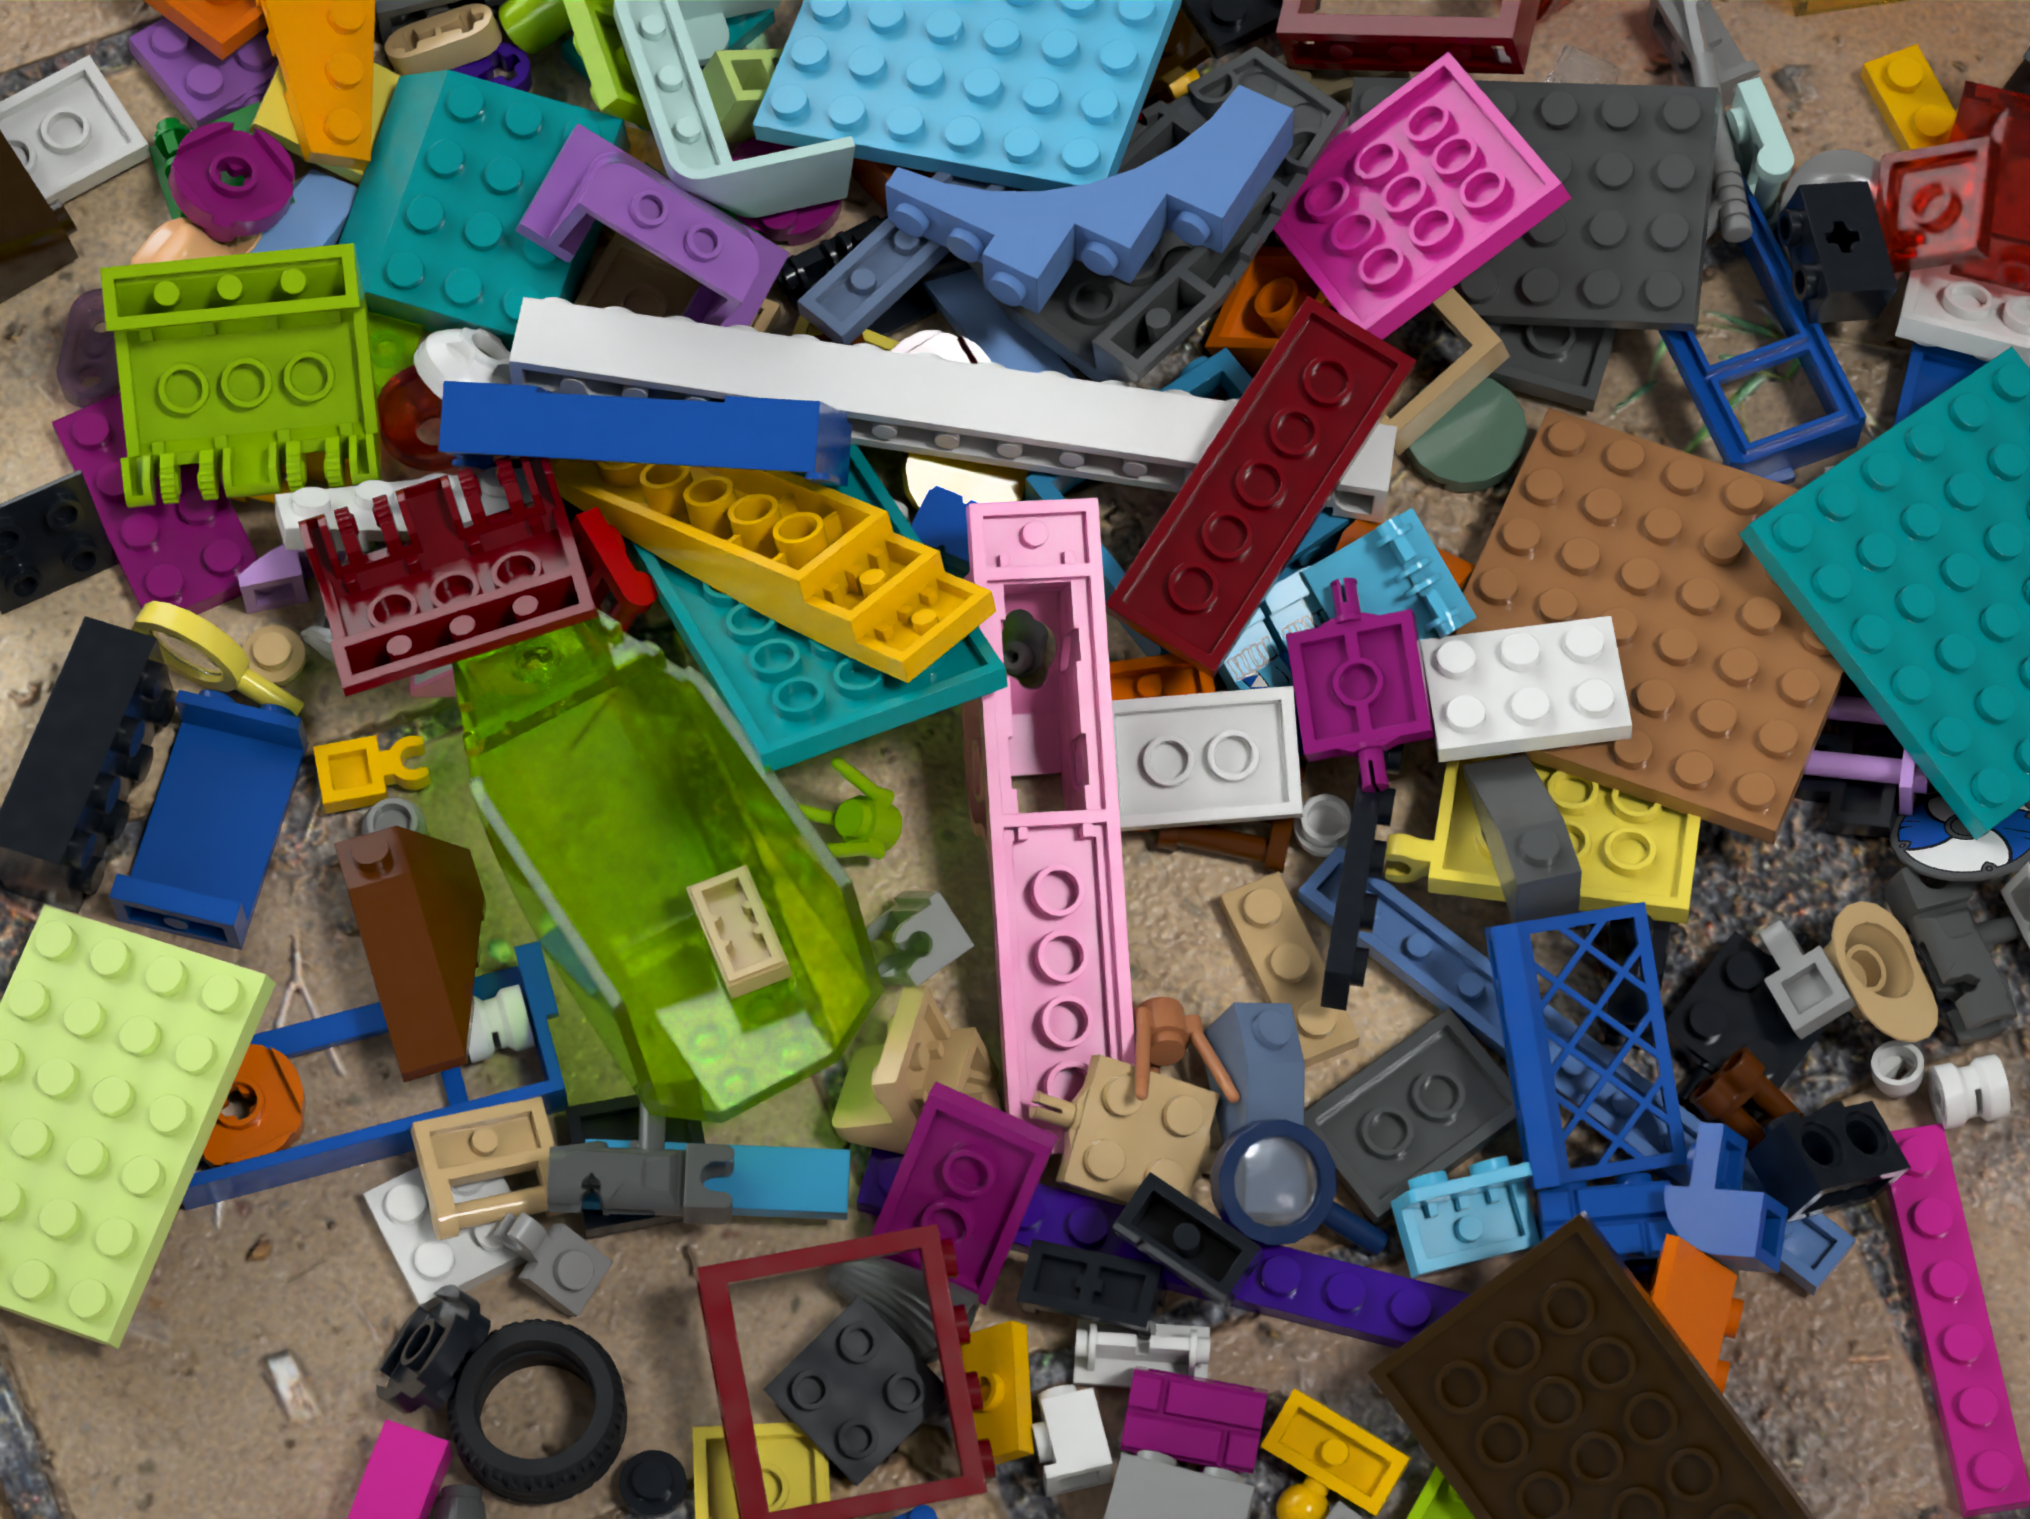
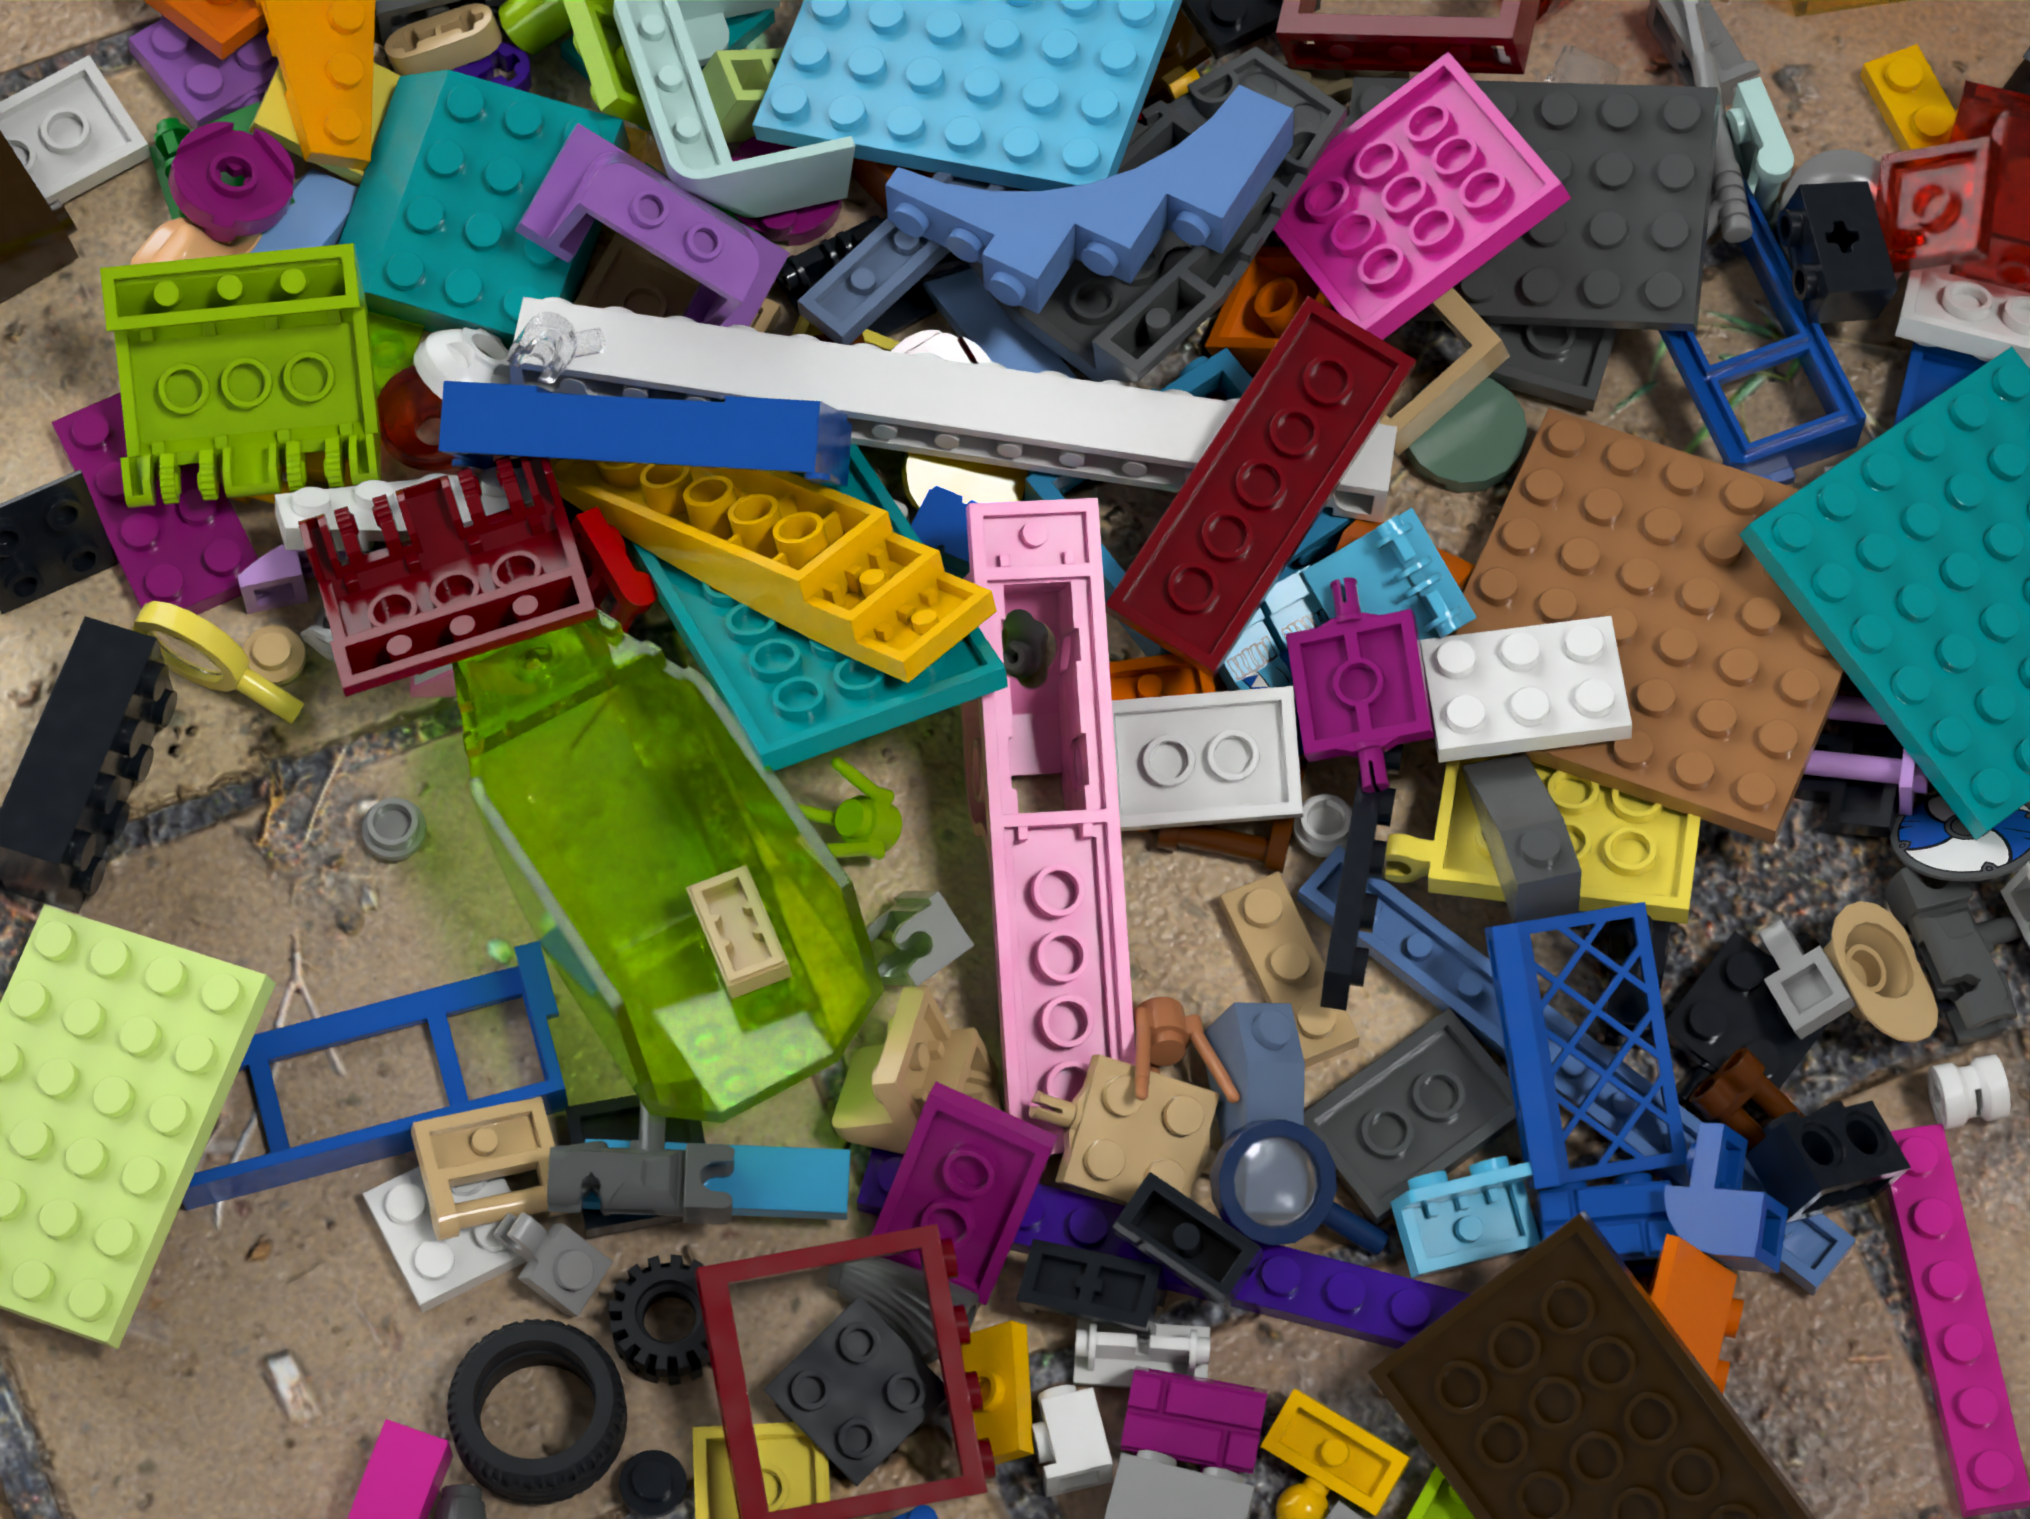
(87, 353): plate -> none
(214, 820): blue panel -> none
(275, 1118): orange plate -> none
(357, 772): yellow plate -> none
(420, 932): reddish brown wedge -> none
(431, 1350): black plate -> none
(500, 1024): white wheel -> none
(554, 343): none -> clear piece
(628, 1315): none -> black tyre
(1890, 1061): white hinge -> none

